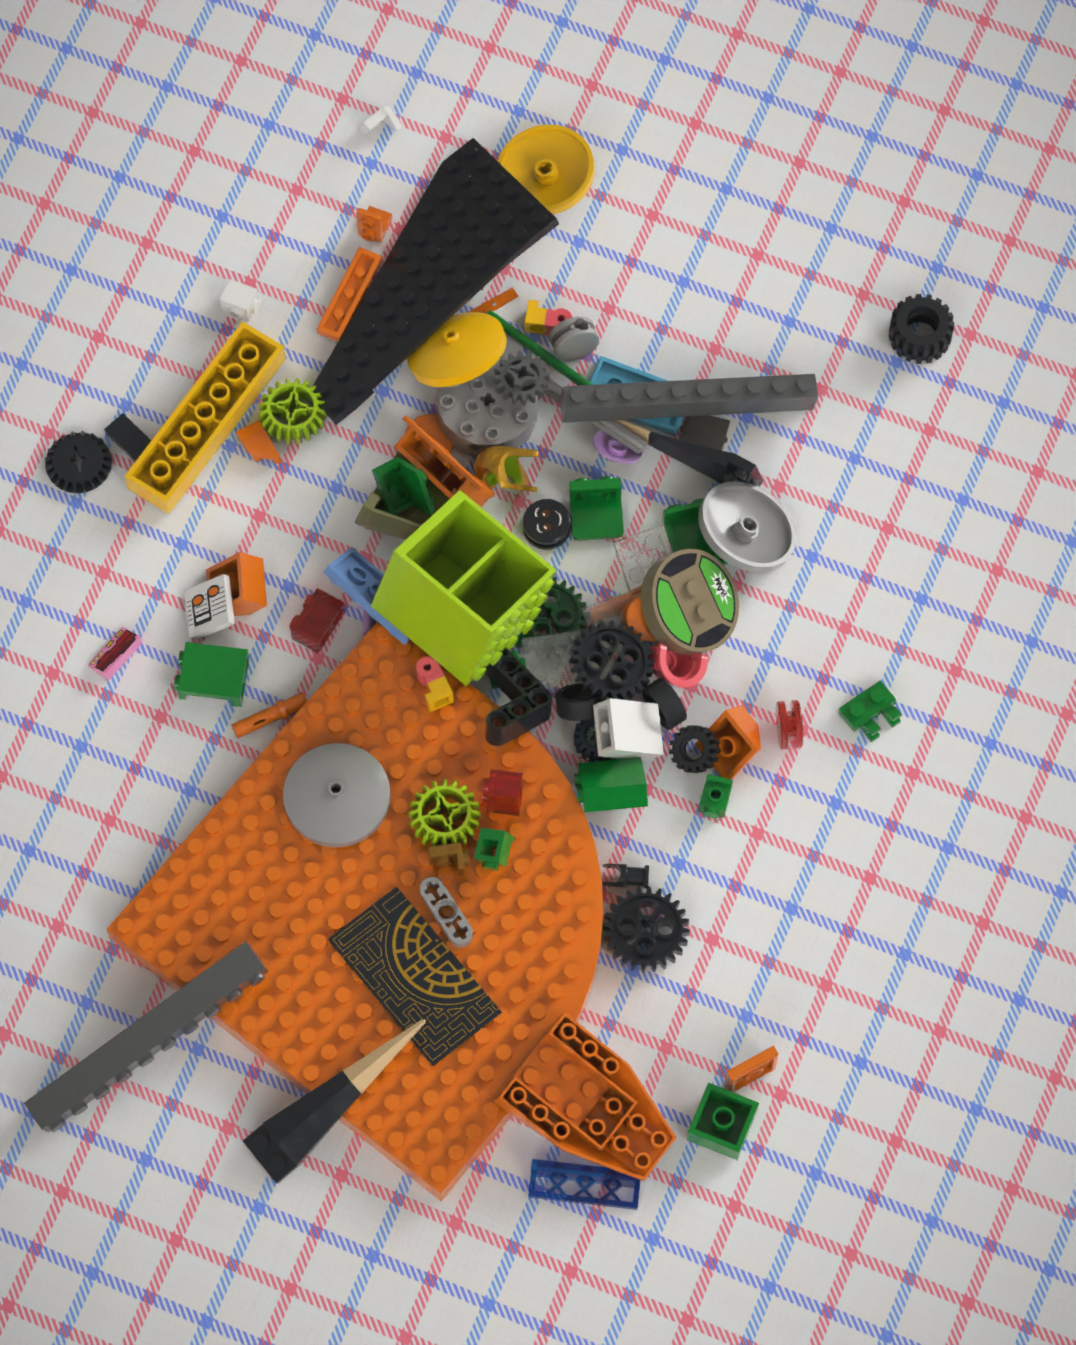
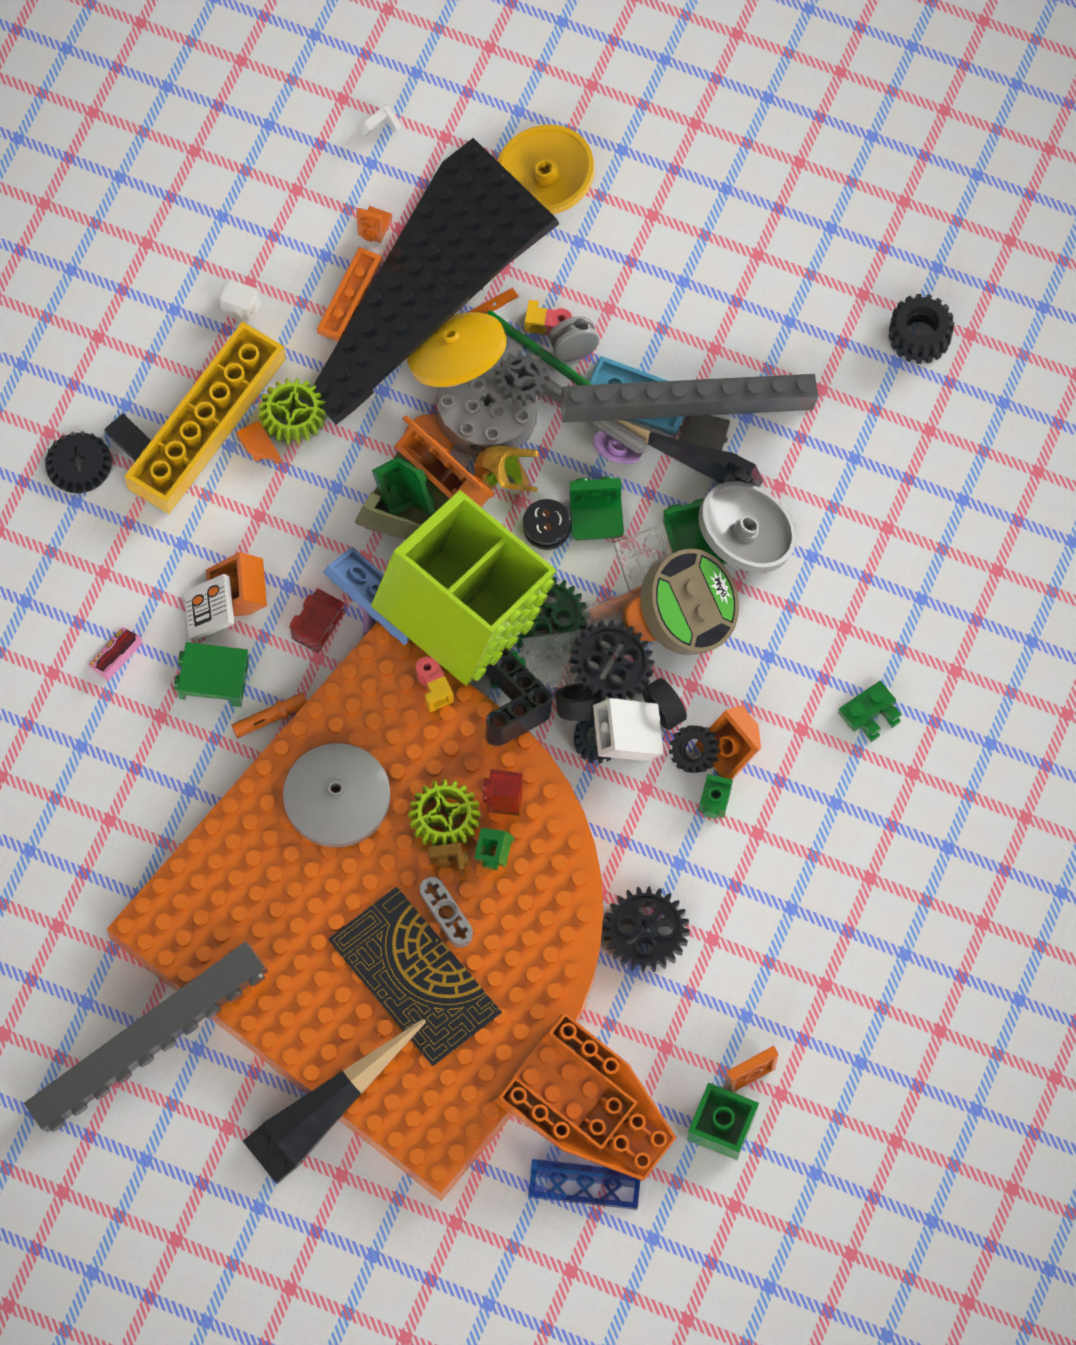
(611, 784): green brick -> none
(629, 876): black piece -> none
(677, 668): coral helmet -> none
(789, 724): clear red head -> none

